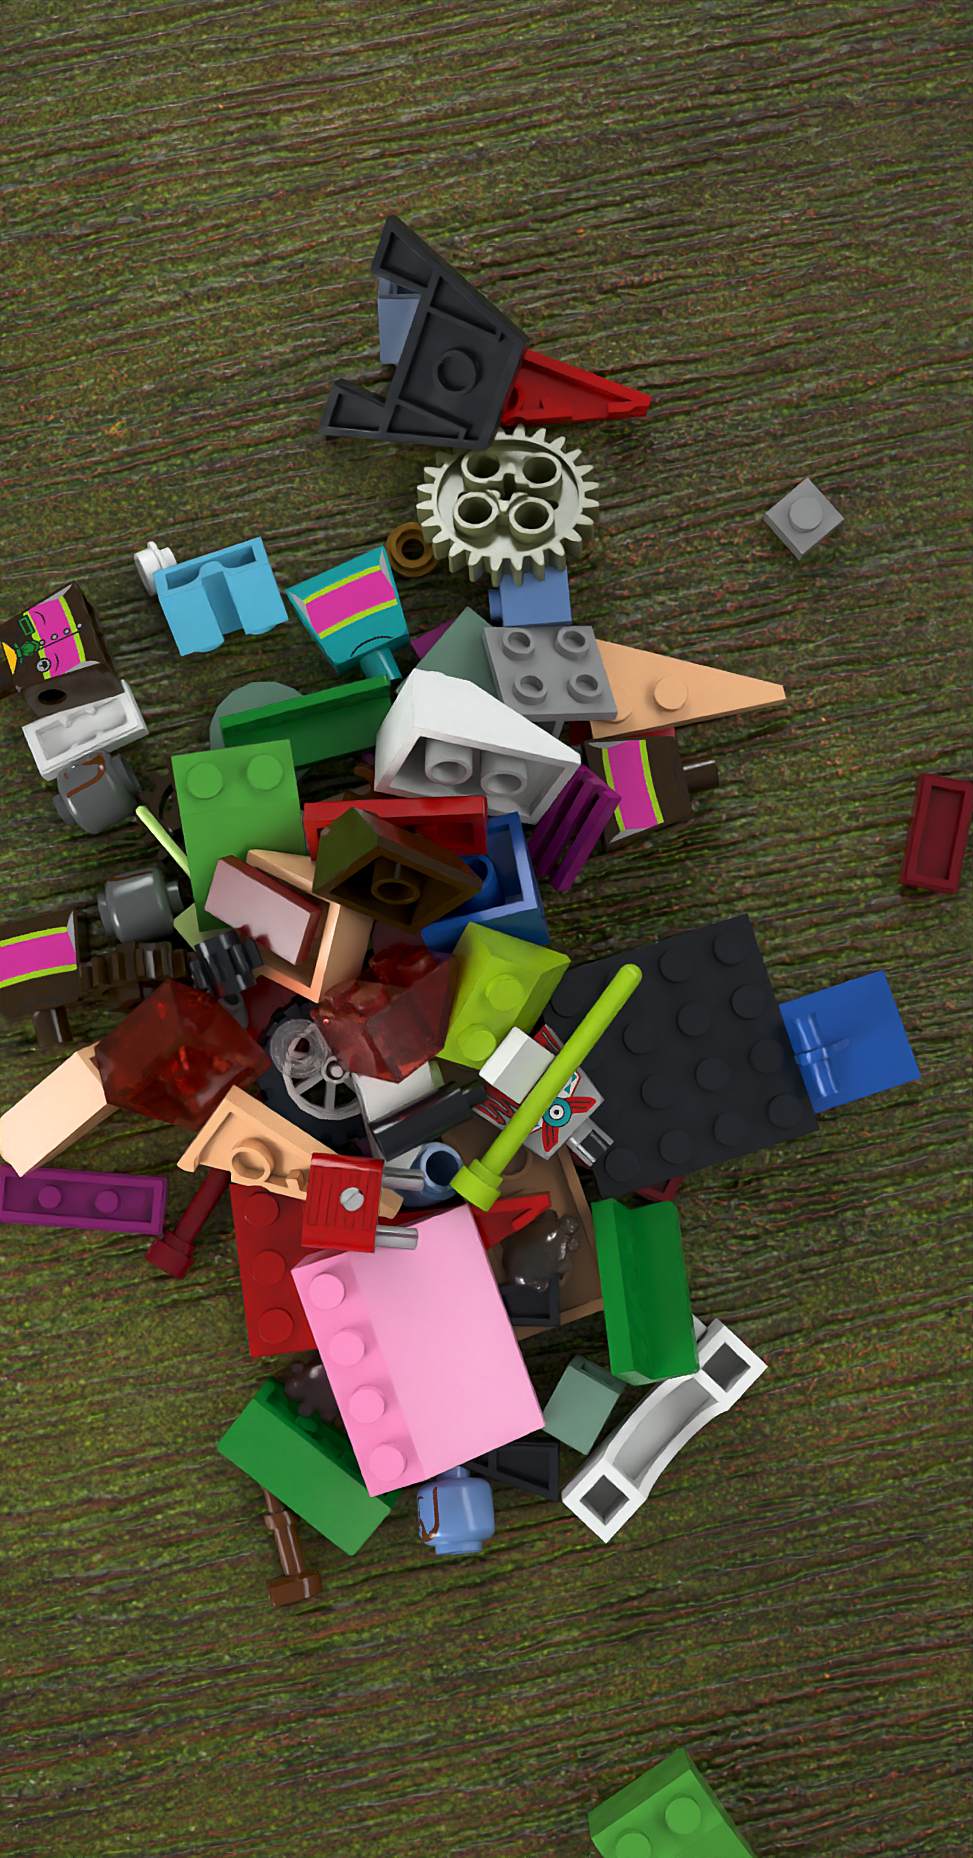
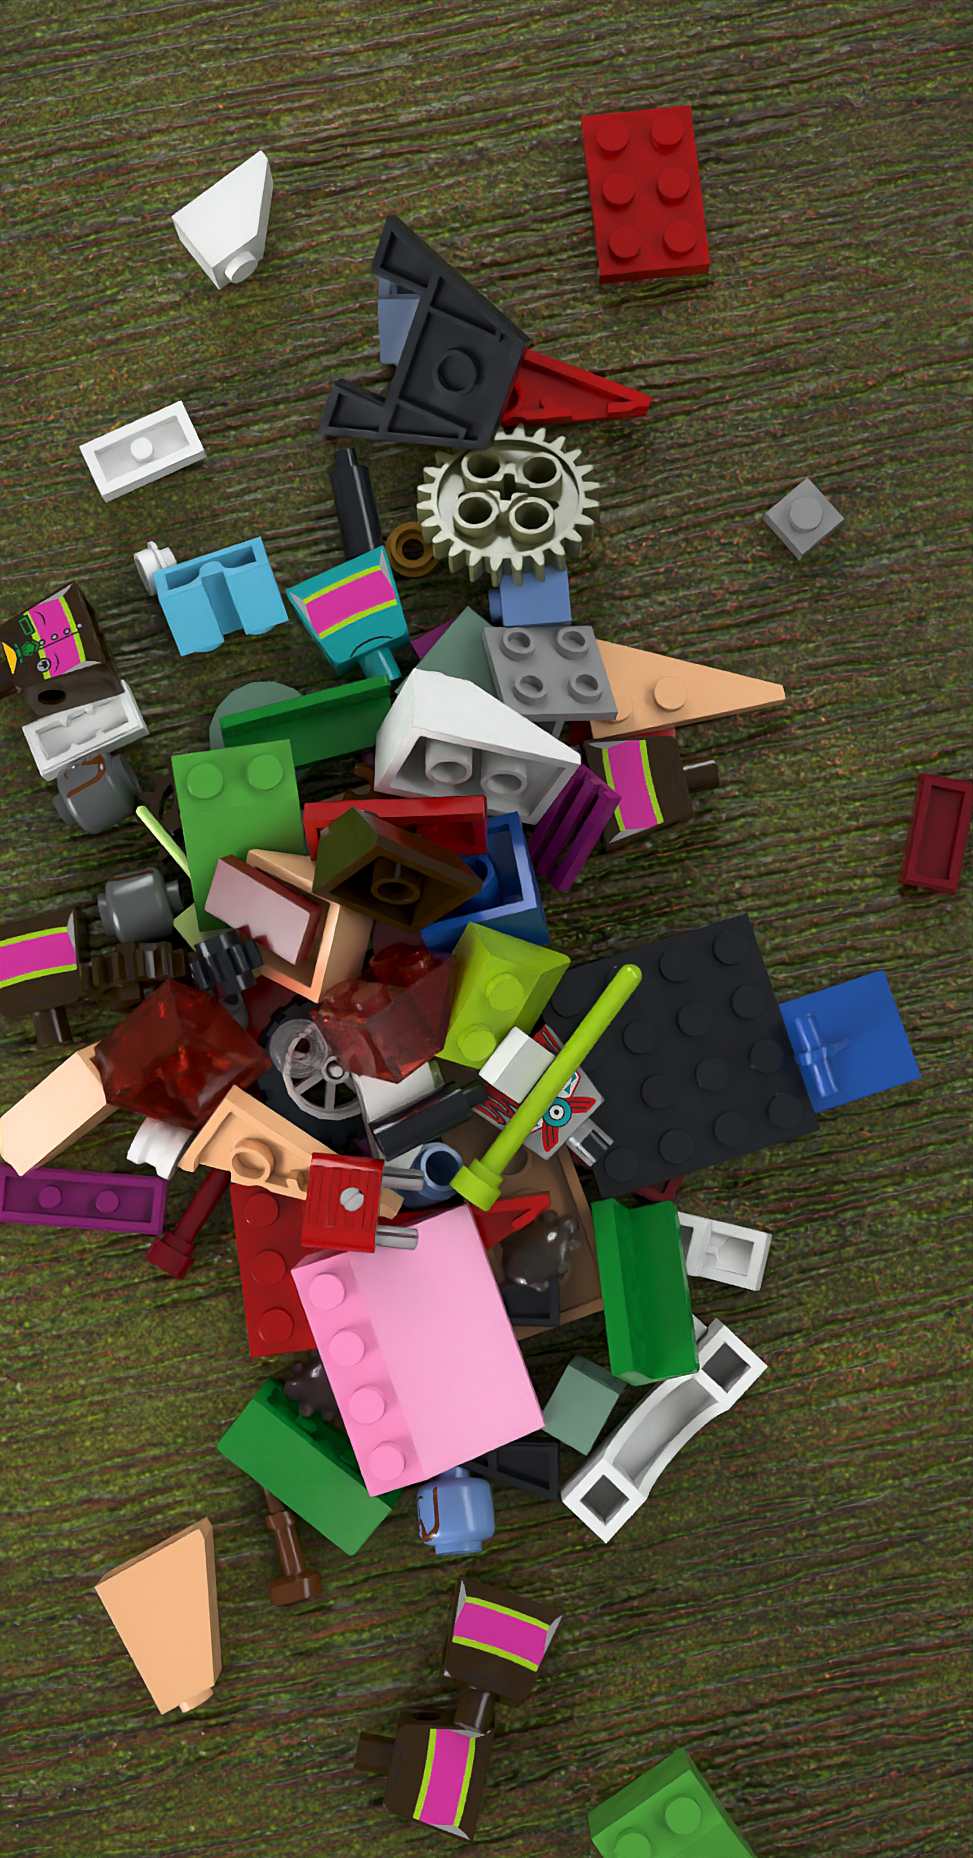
(143, 451): none -> white plate
(160, 1146): none -> white wheel
(170, 1616): none -> light nougat slope
(229, 222): none -> white slope
(355, 505): none -> black cylinder
(431, 1769): none -> dark brown torso
(493, 1649): none -> dark brown torso
(645, 194): none -> red plate
(724, 1251): none -> white slope

